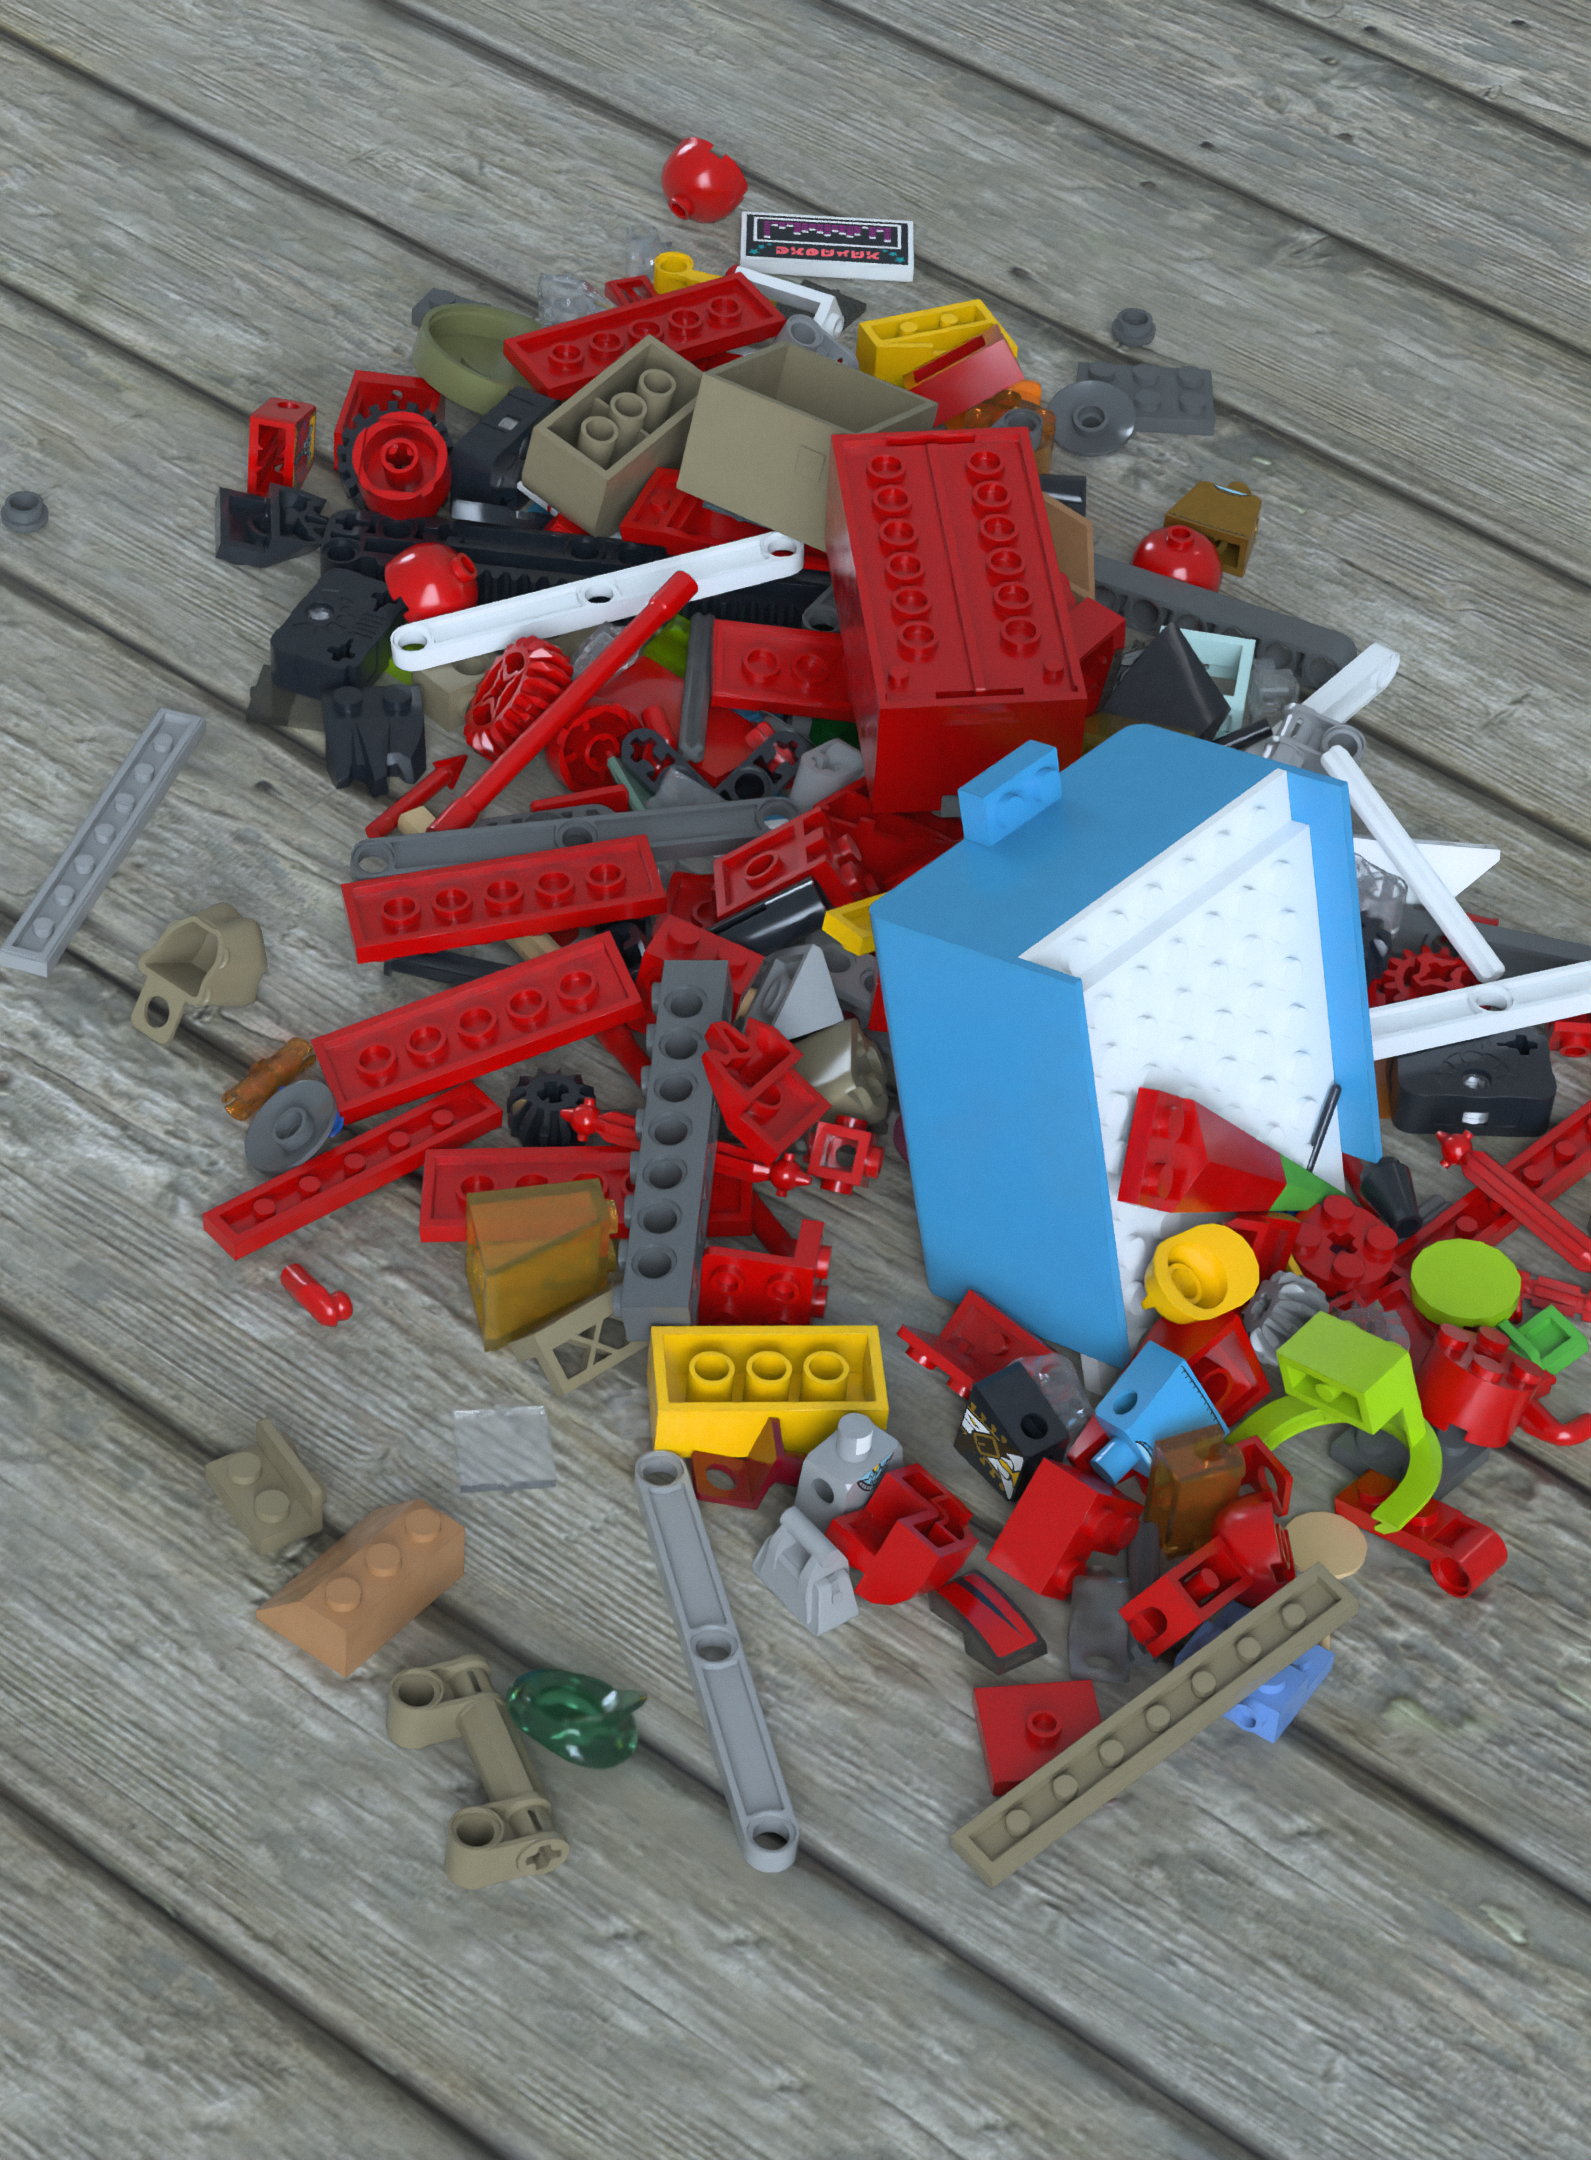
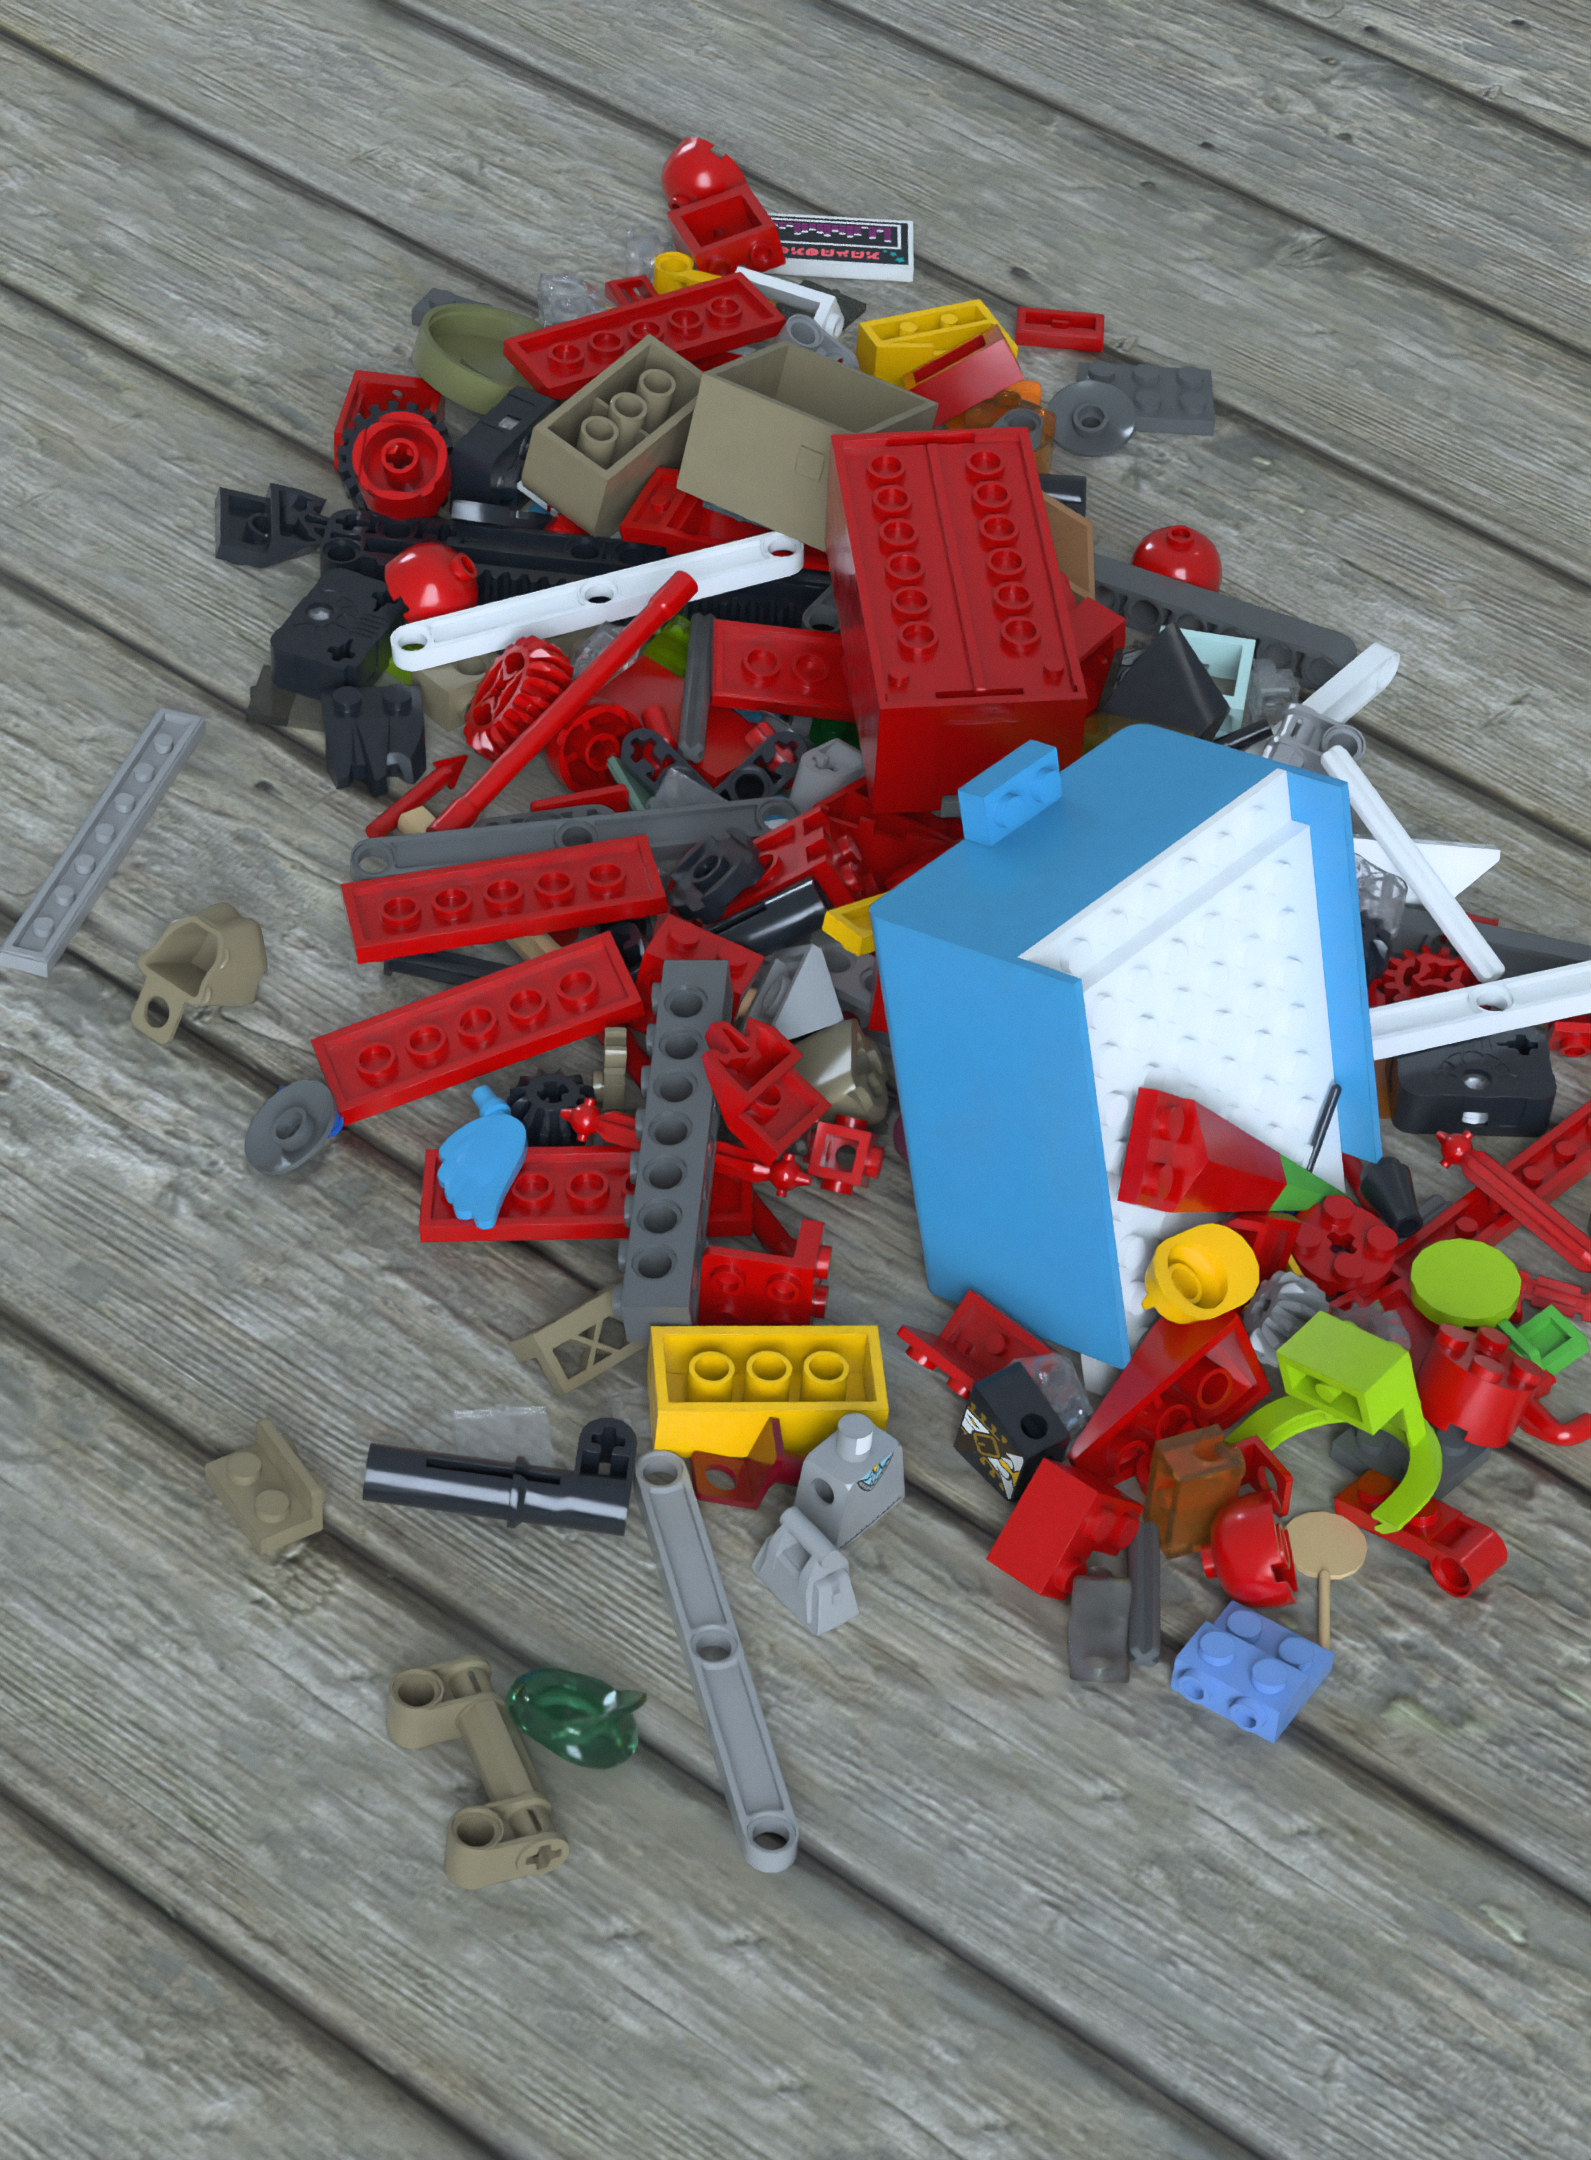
(24, 512): dark grey plate -> none
(267, 1077): clear orange pin -> none
(280, 434): red torso -> none
(314, 1297): red arm -> none
(350, 1170): red plate -> none
(369, 1584): medium nougat slope -> none
(482, 1160): none -> dark azure animal
(512, 1489): none -> black piece
(535, 1254): clear yellow slope -> none
(610, 1082): none -> dark tan plate
(713, 876): none -> black plate
(742, 235): none -> red window
(905, 1537): red brick -> none
(991, 1622): slope -> none
(1030, 1726): red plate -> none
(1059, 329): none -> red tile
(1133, 327): dark grey plate -> none
(1147, 1404): dark azure torso -> none
(1153, 1725): dark tan plate -> none
(1173, 1607): red brick -> none
(1223, 515): pearl gold torso -> none

